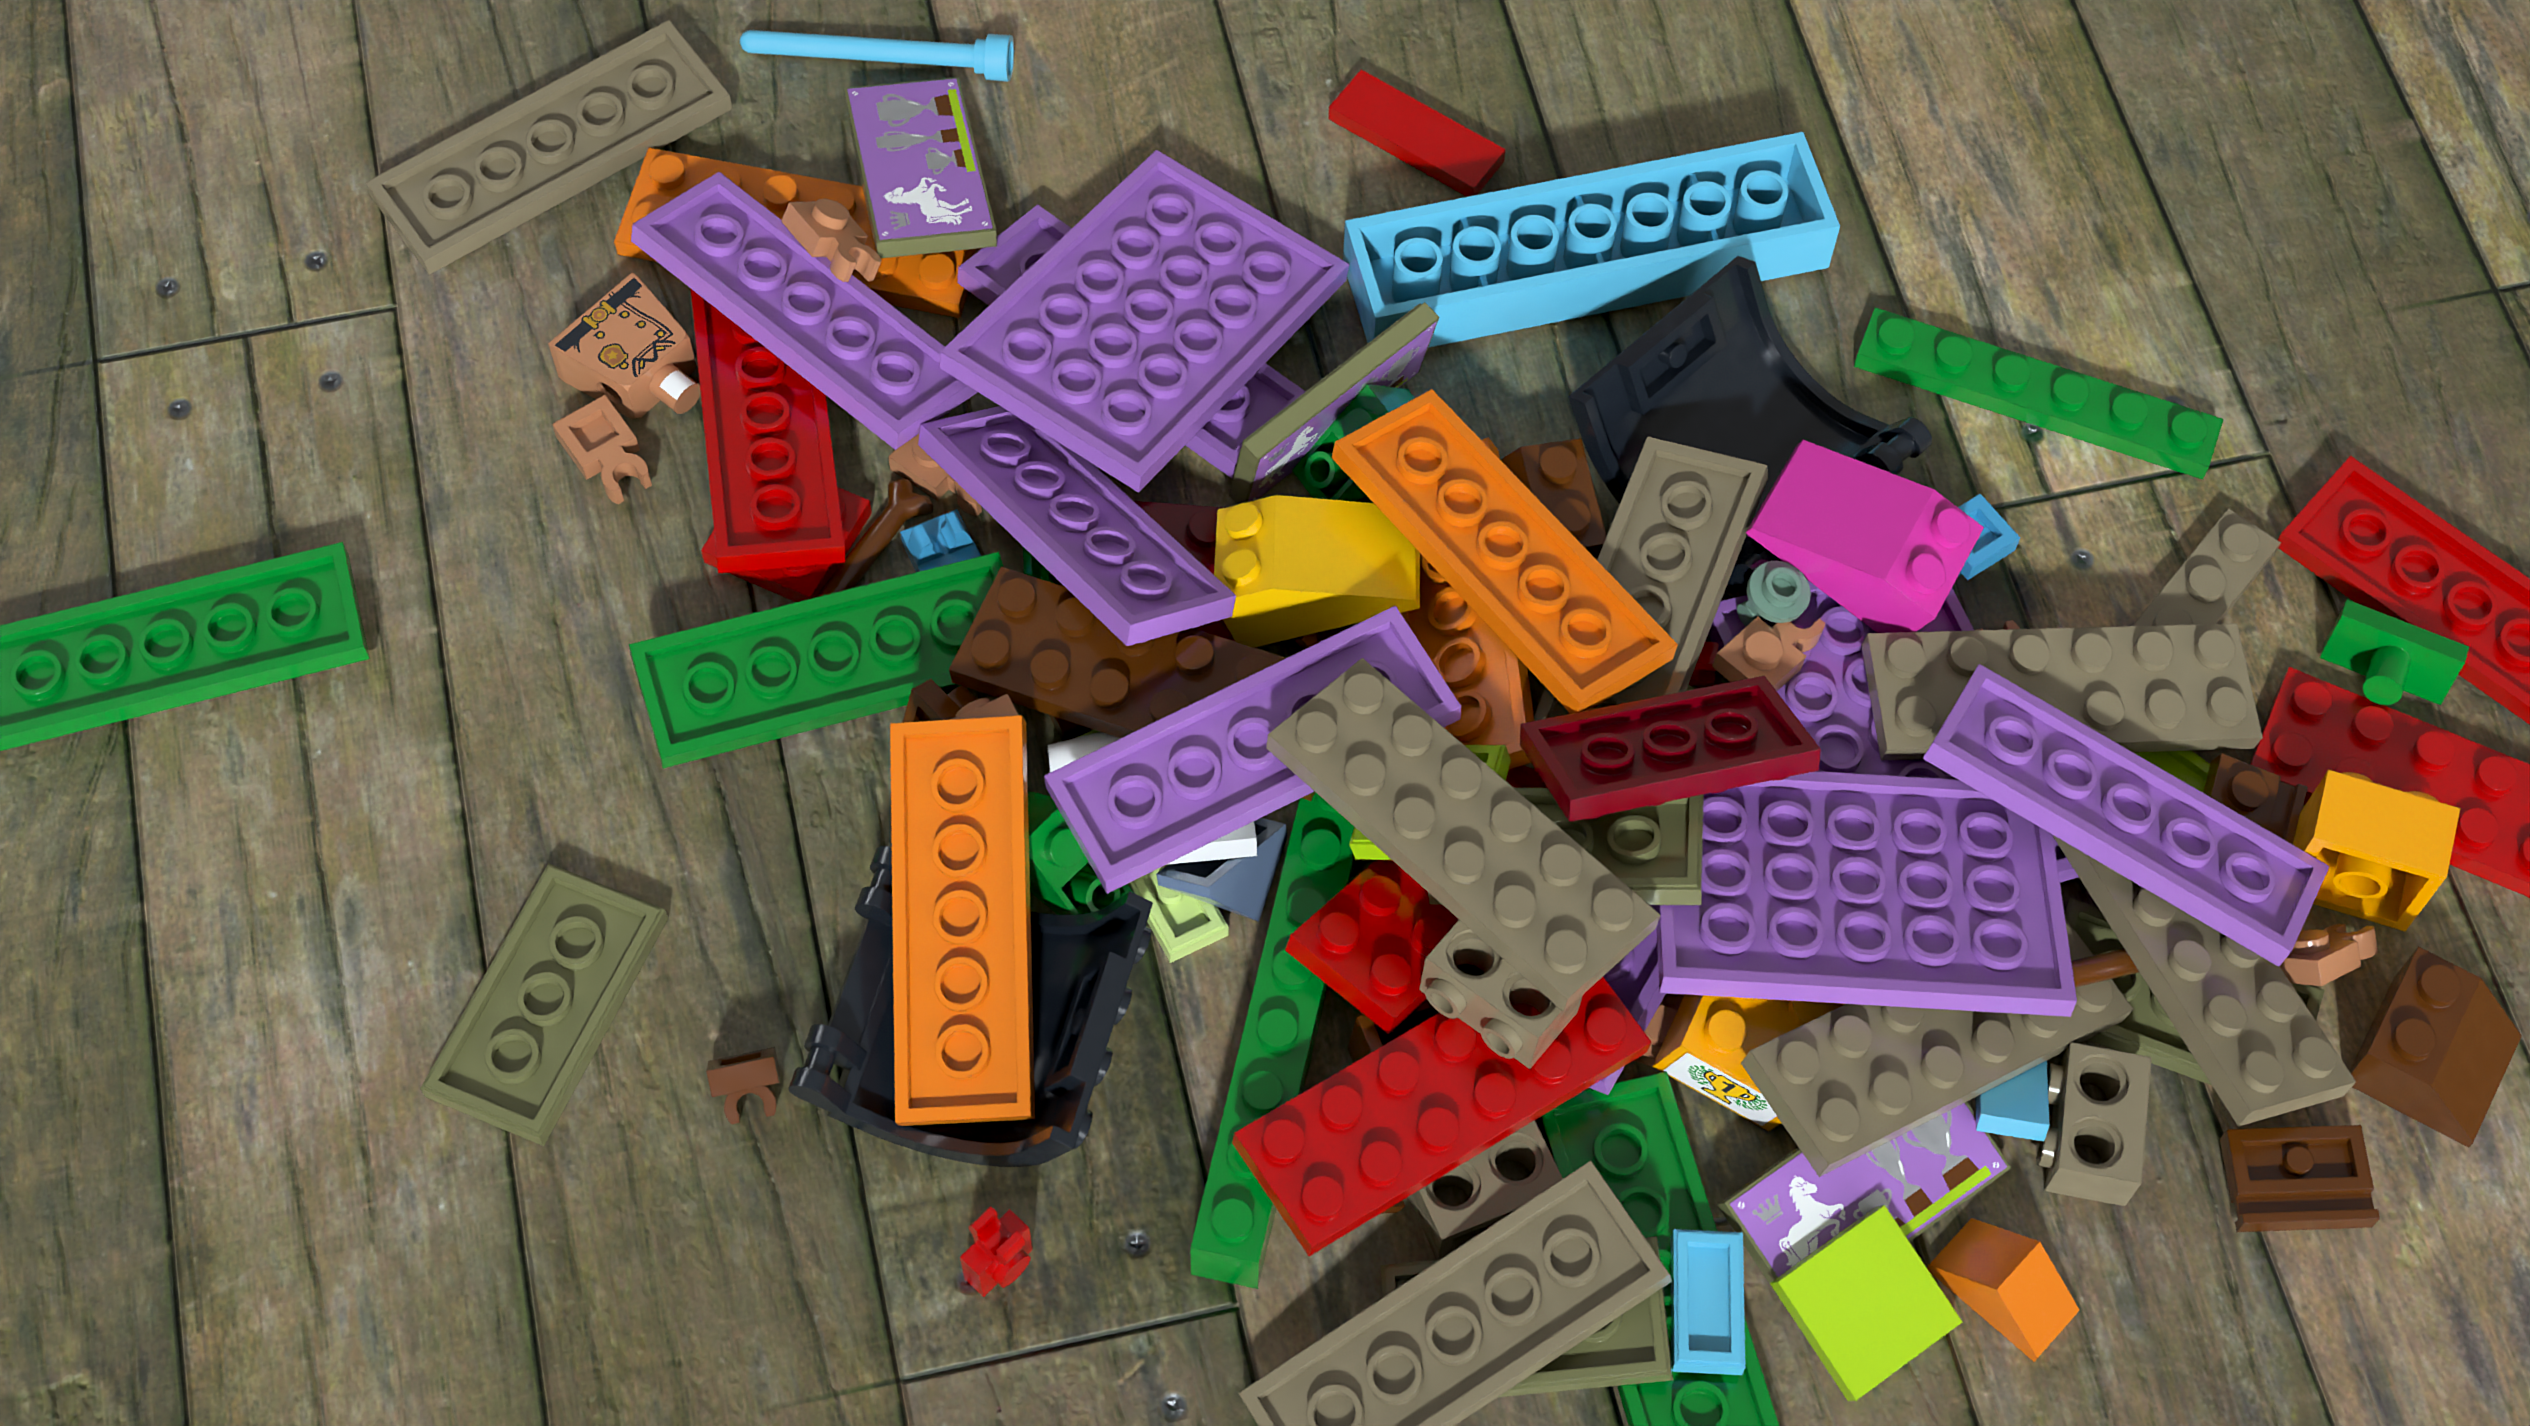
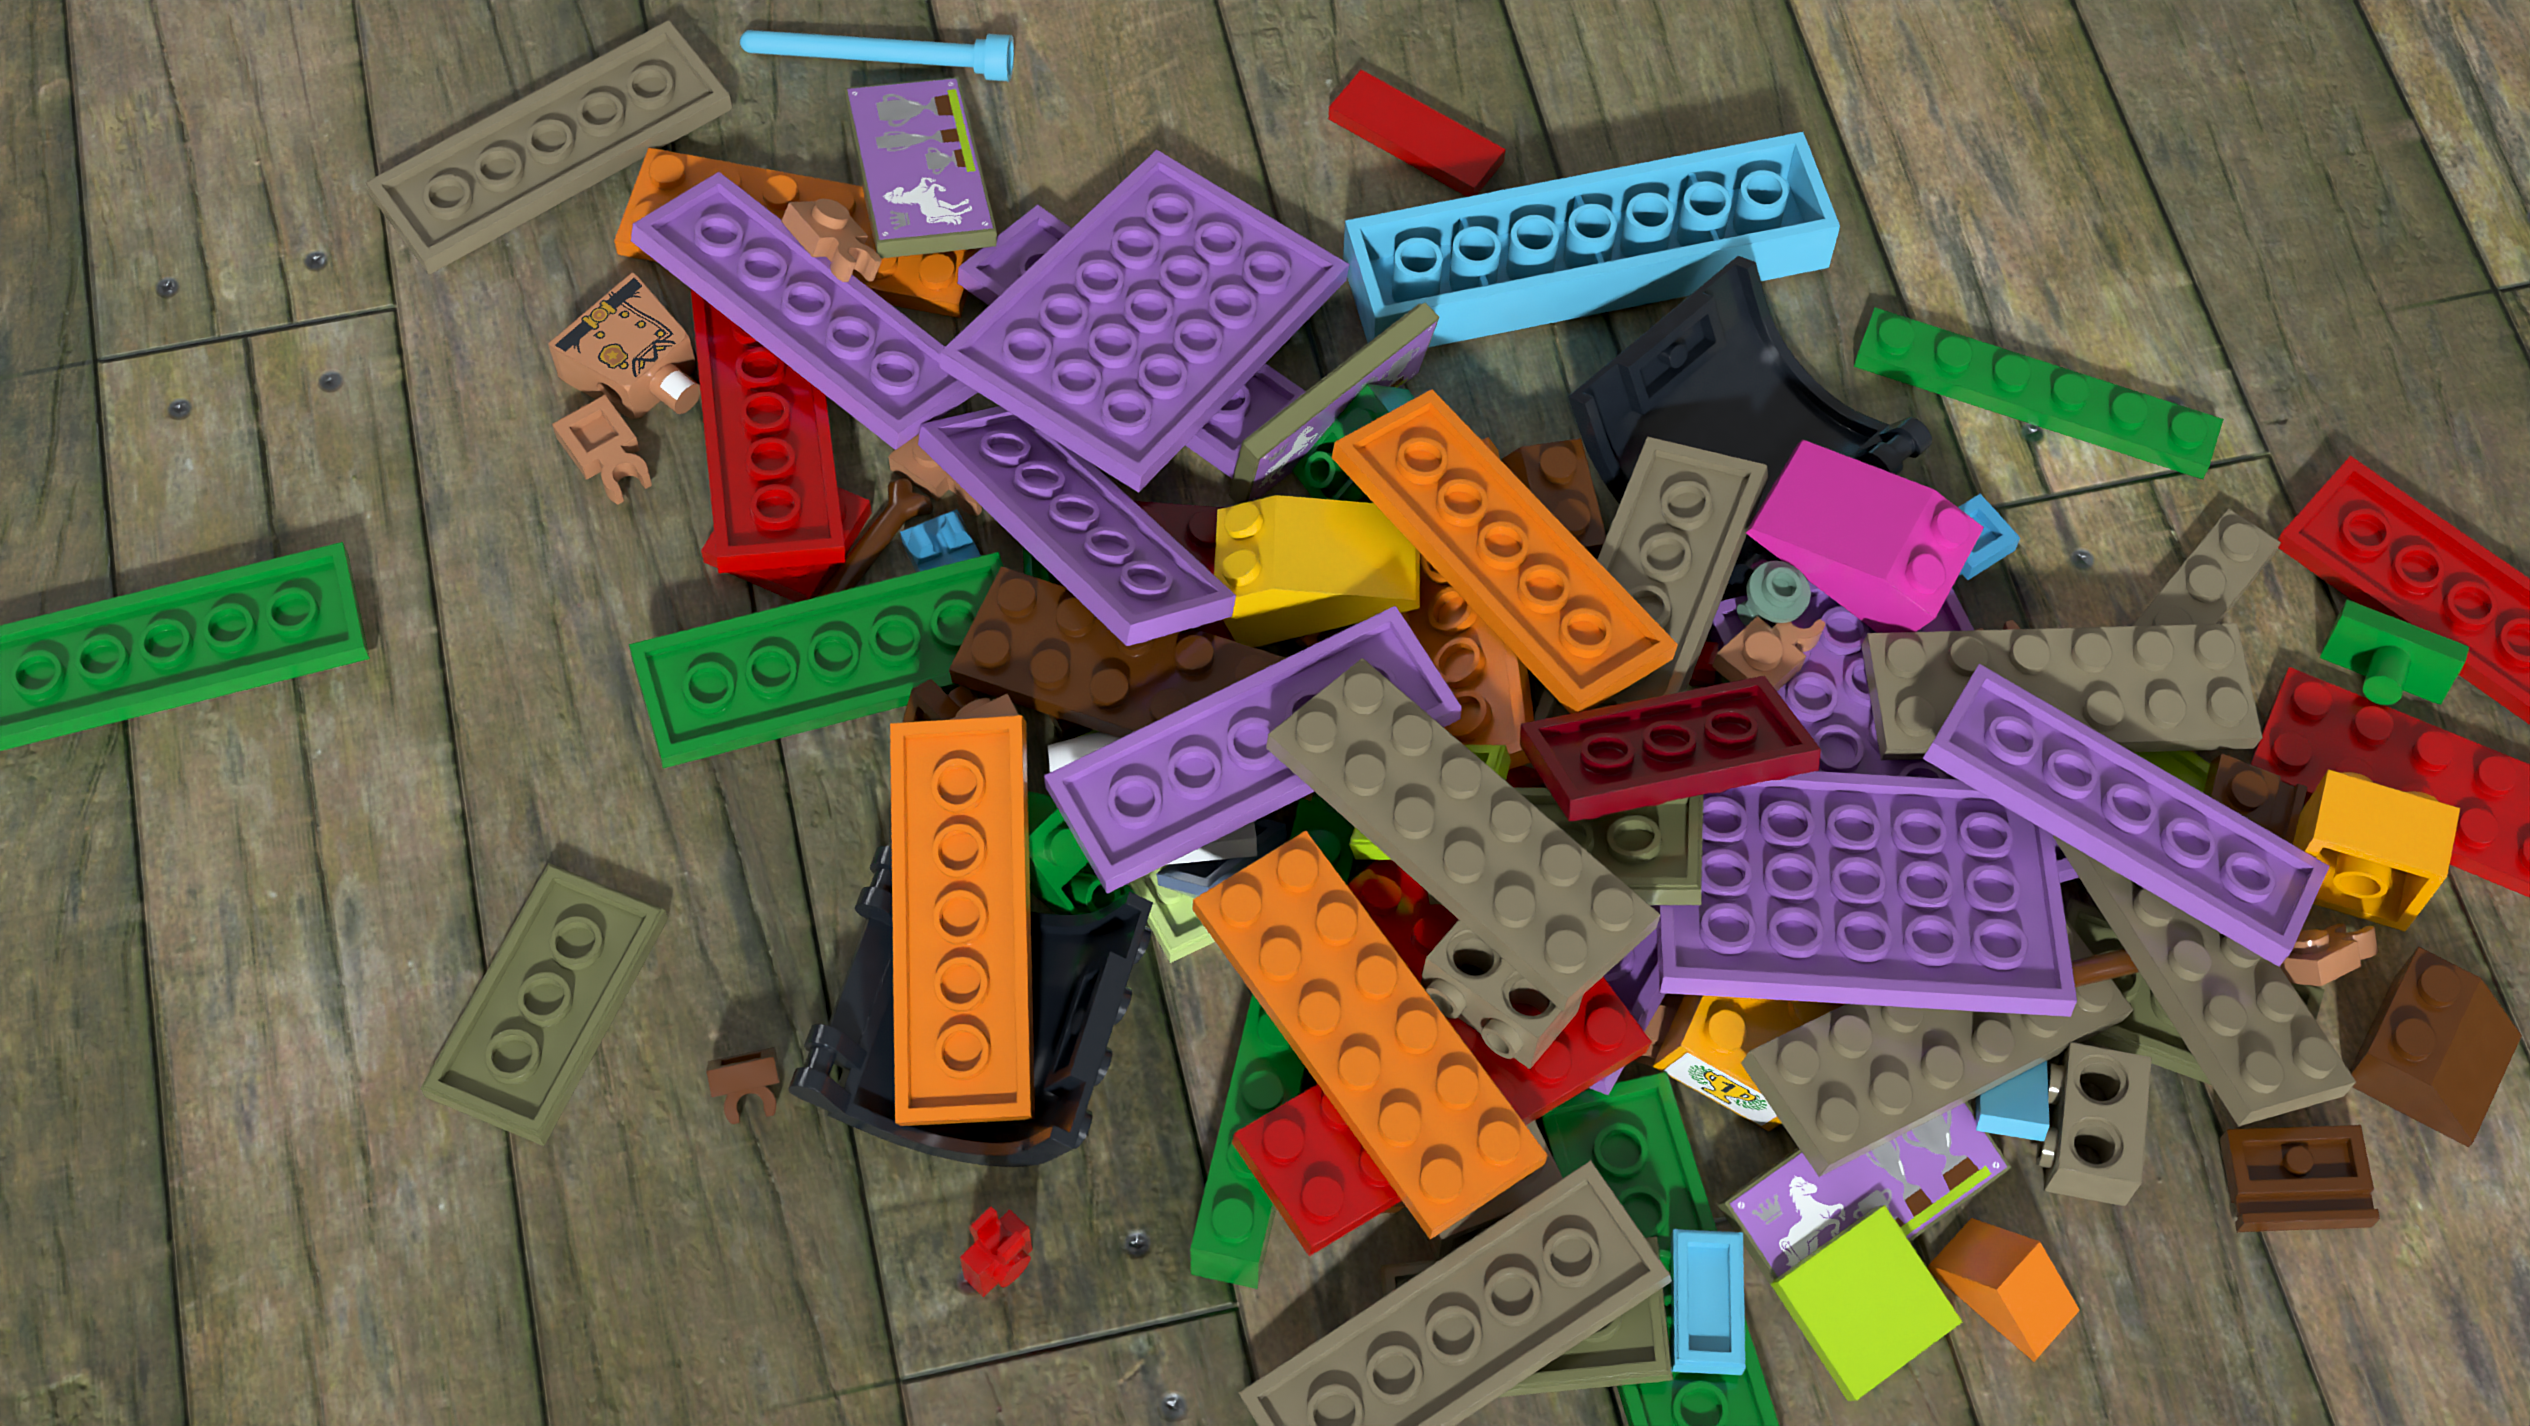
(1369, 1034): none -> orange plate

